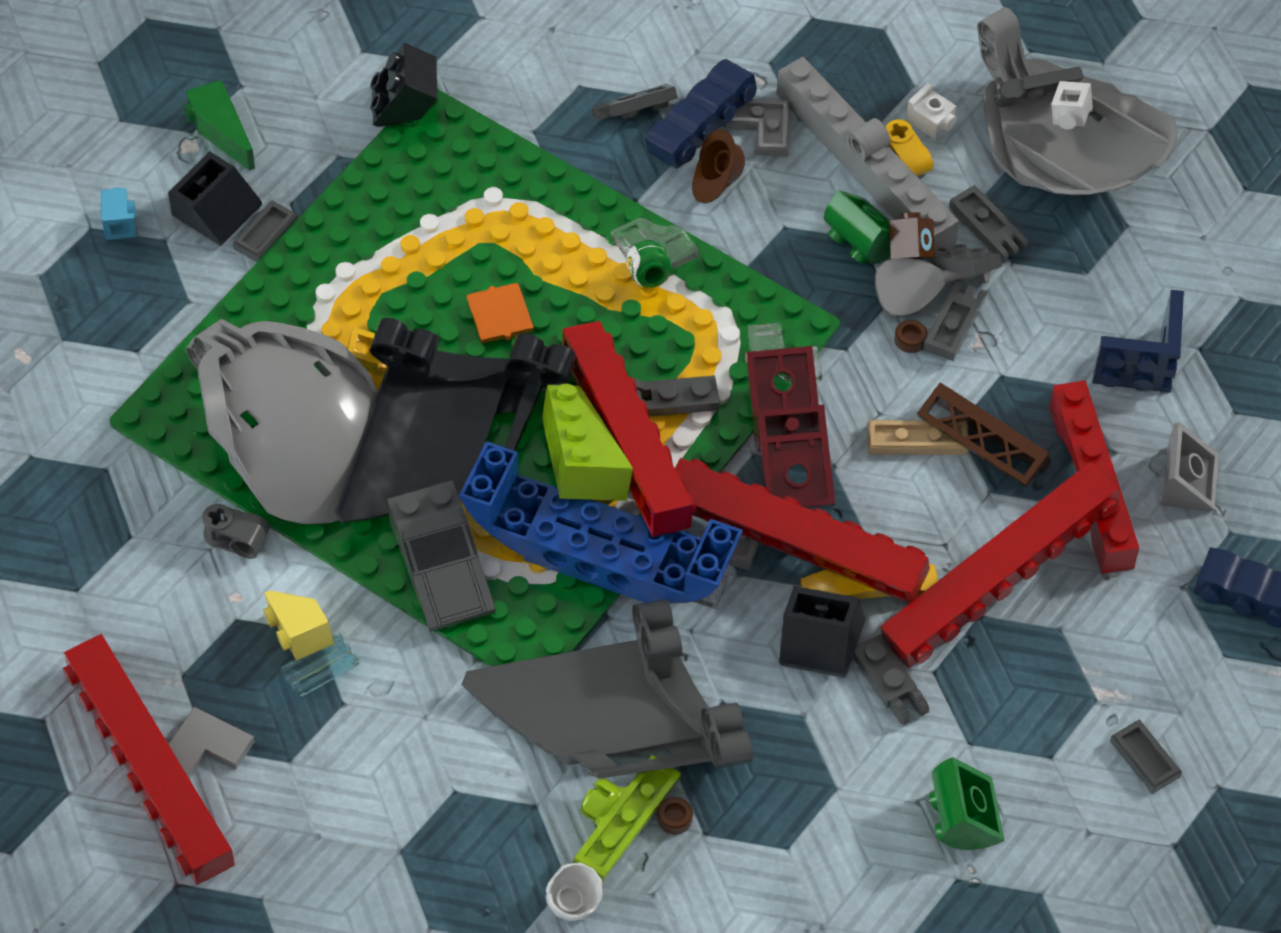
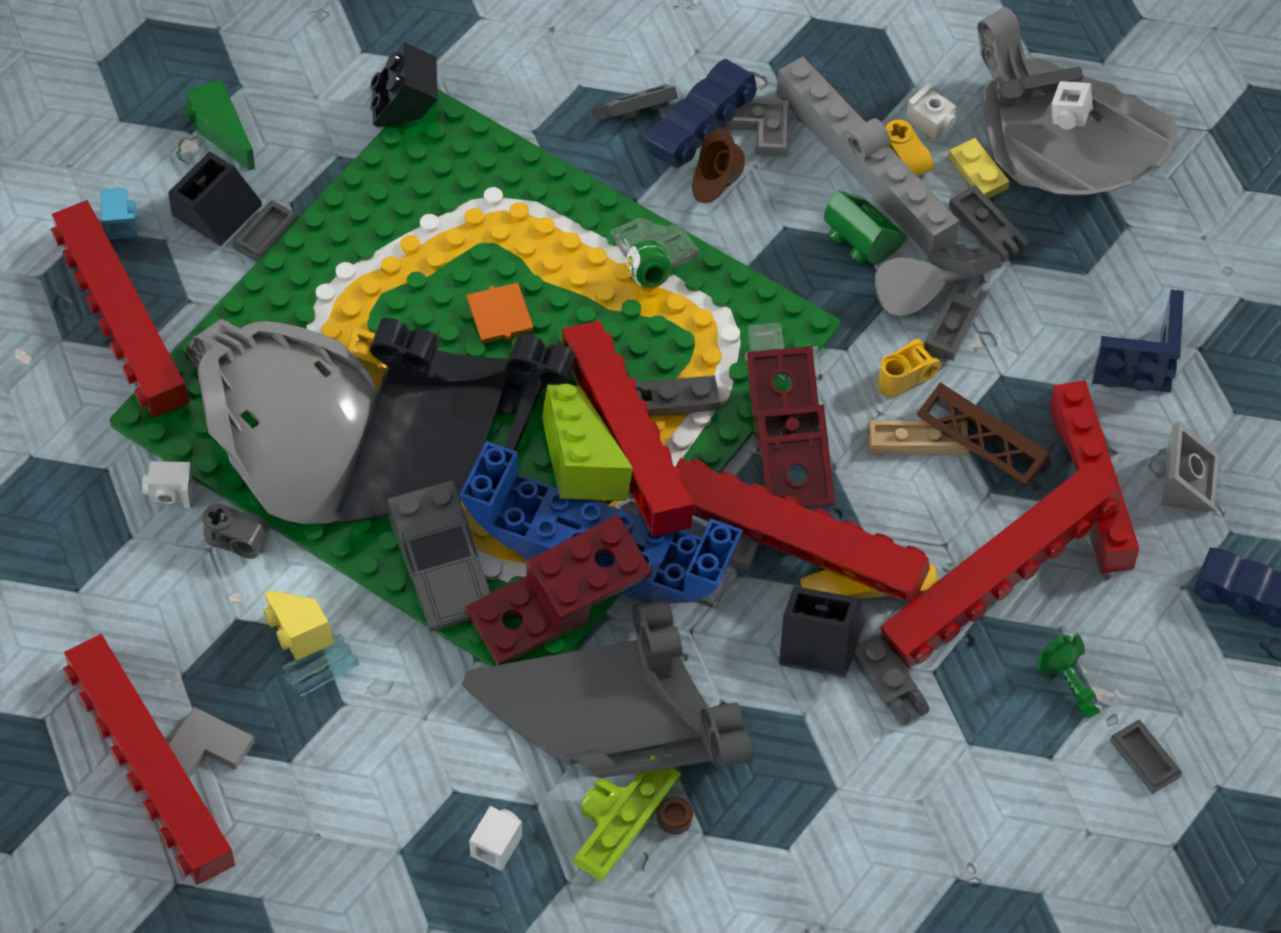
(120, 310): none -> red brick
(169, 482): none -> white brick
(496, 837): none -> white brick
(558, 591): none -> dark red bracket
(574, 892): white hair -> none
(906, 369): none -> yellow piece
(910, 336): reddish brown tile -> none
(912, 237): brick -> none
(965, 806): green brick -> none
(978, 168): none -> light yellow plate
(1060, 657): none -> green piece

